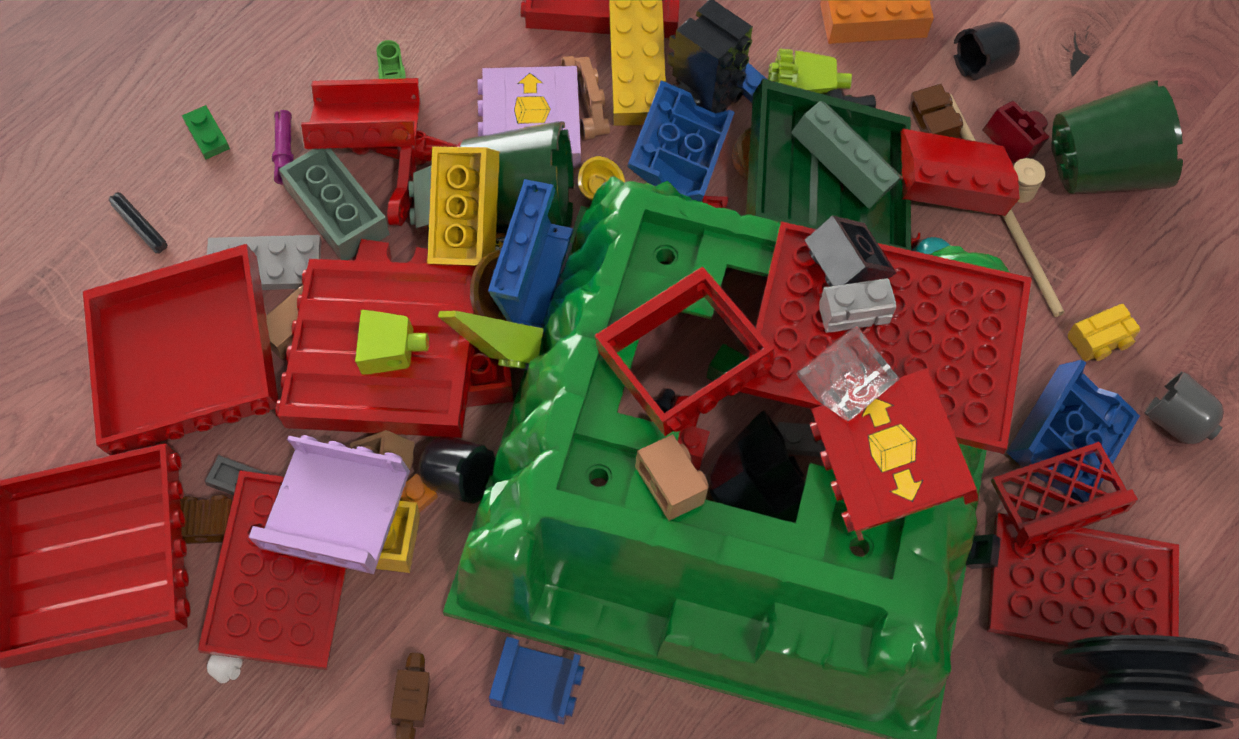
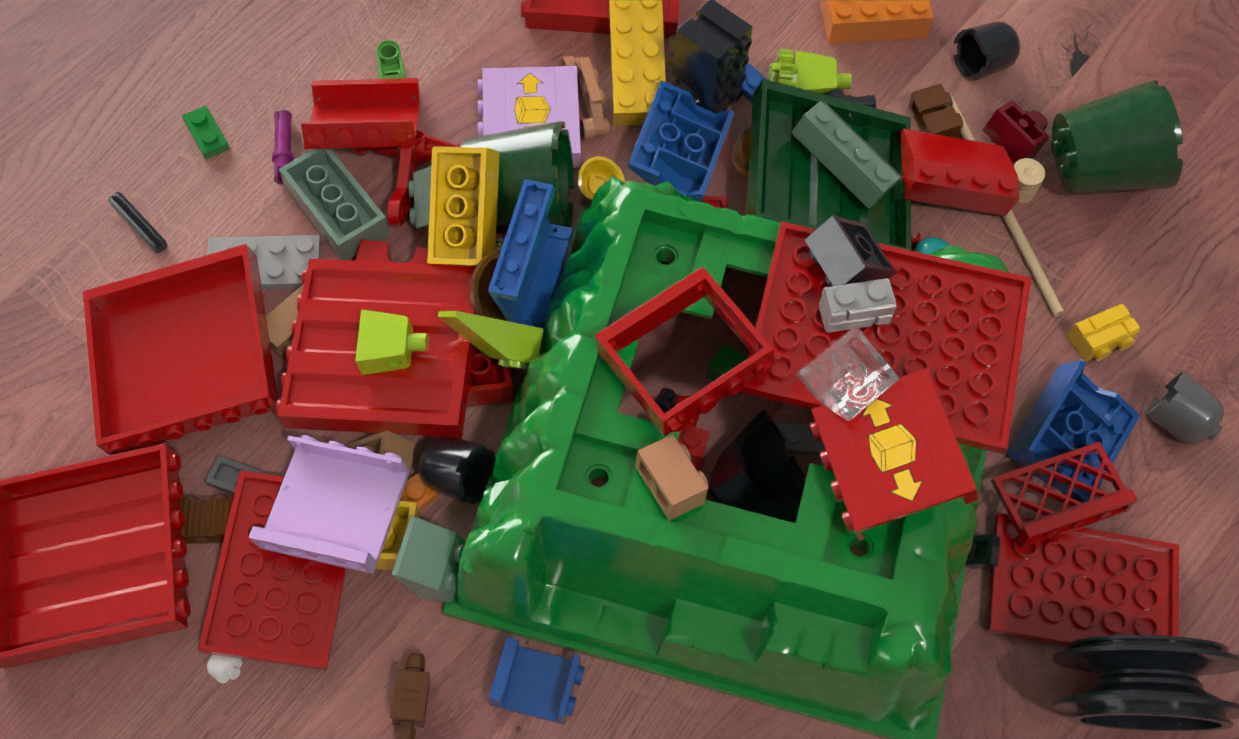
(429, 560): none -> sand green slope

